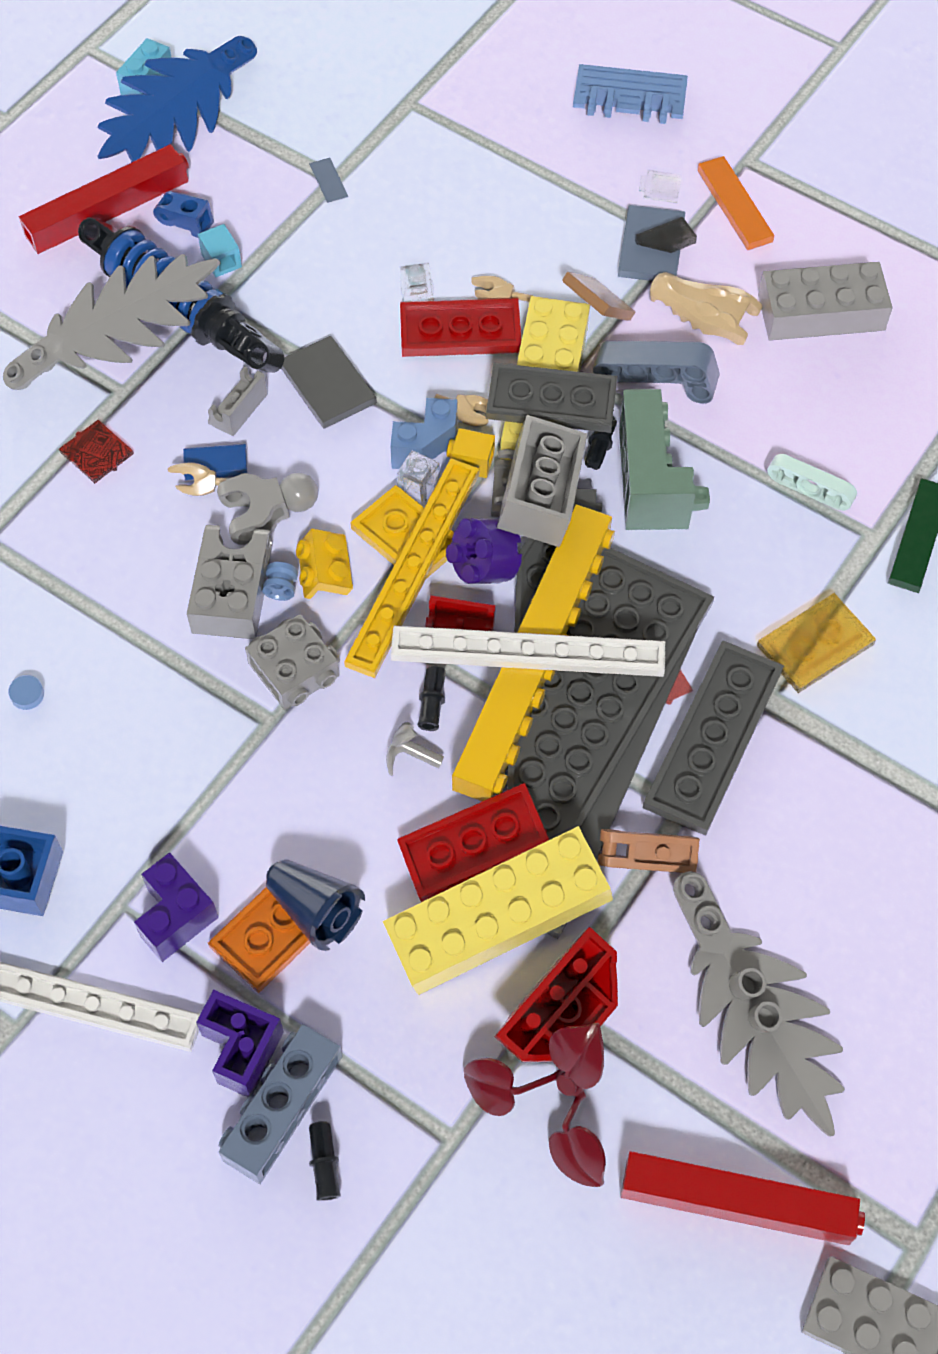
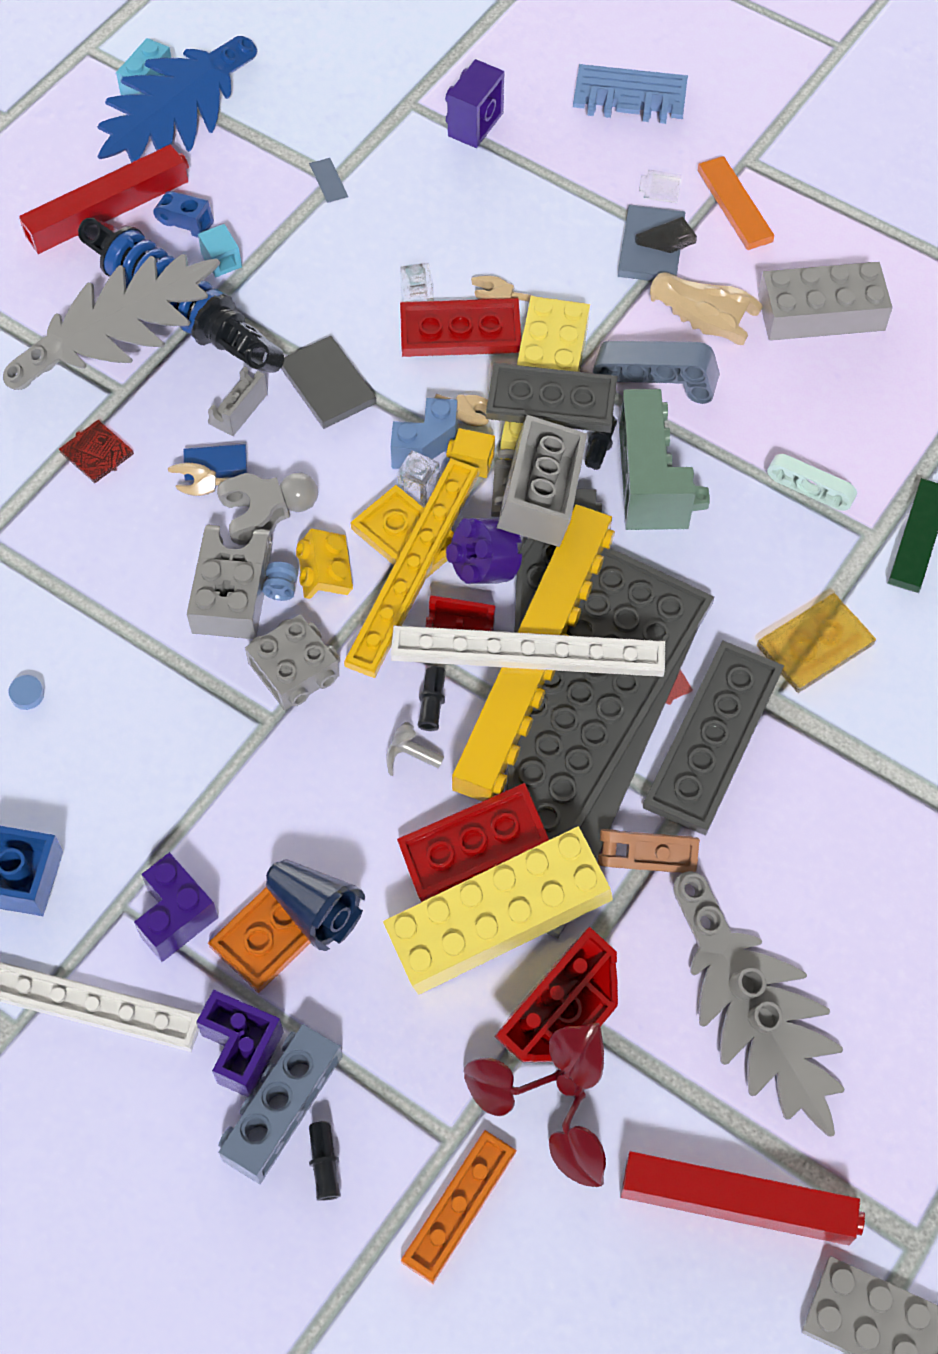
(458, 1207): none -> orange tile
(475, 103): none -> dark purple brick
(598, 296): medium nougat tile -> none

